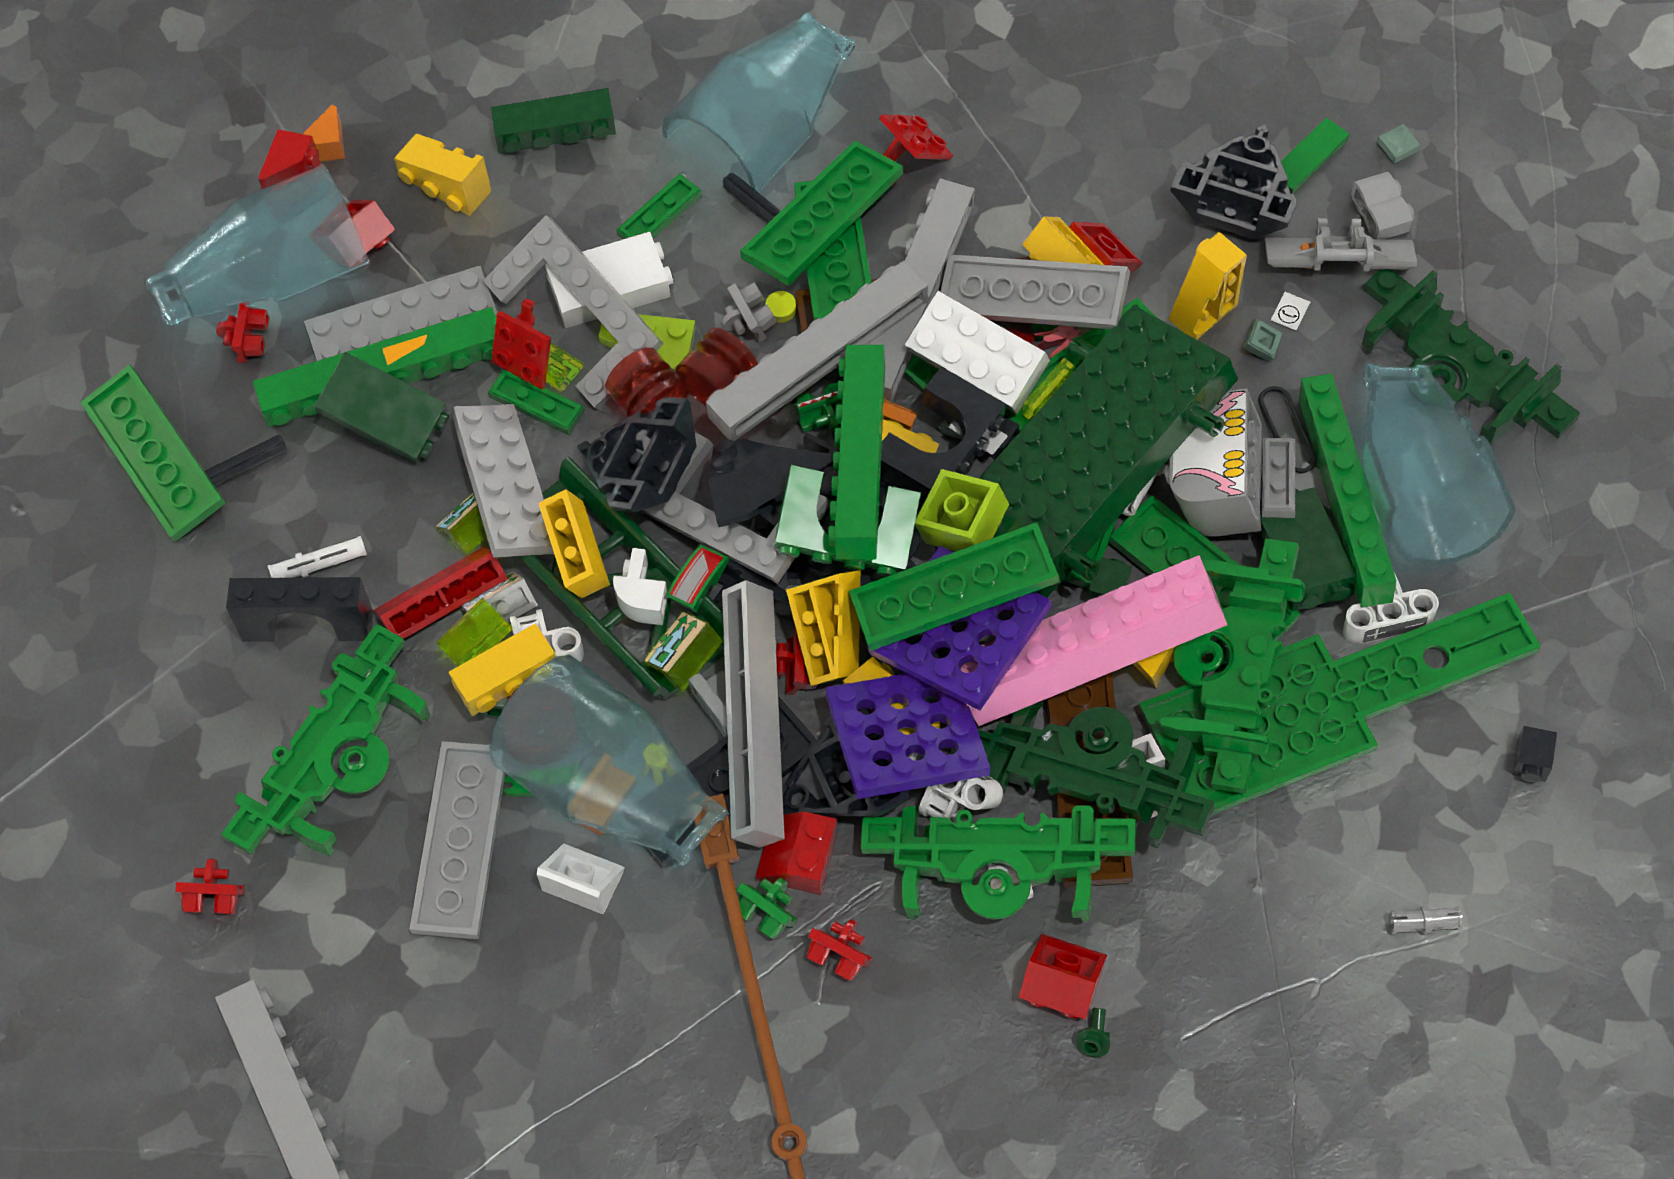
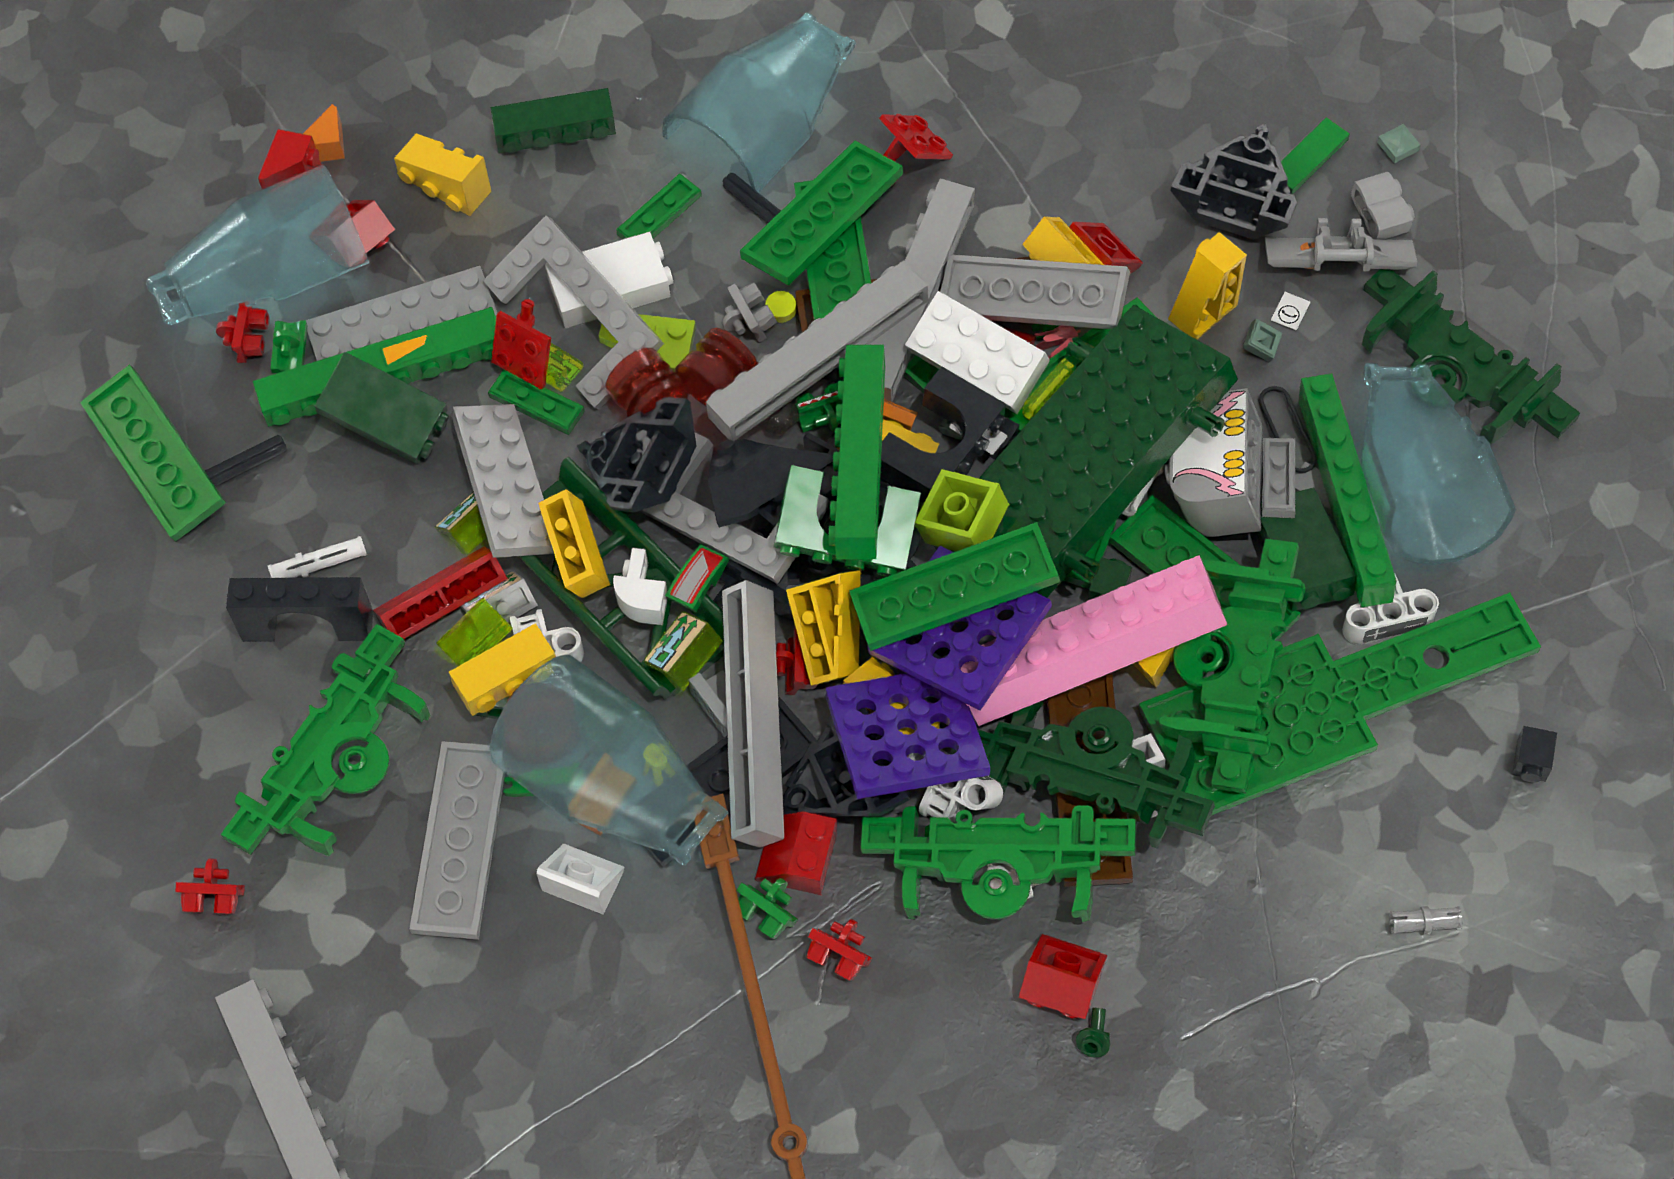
(288, 345): none -> green hips

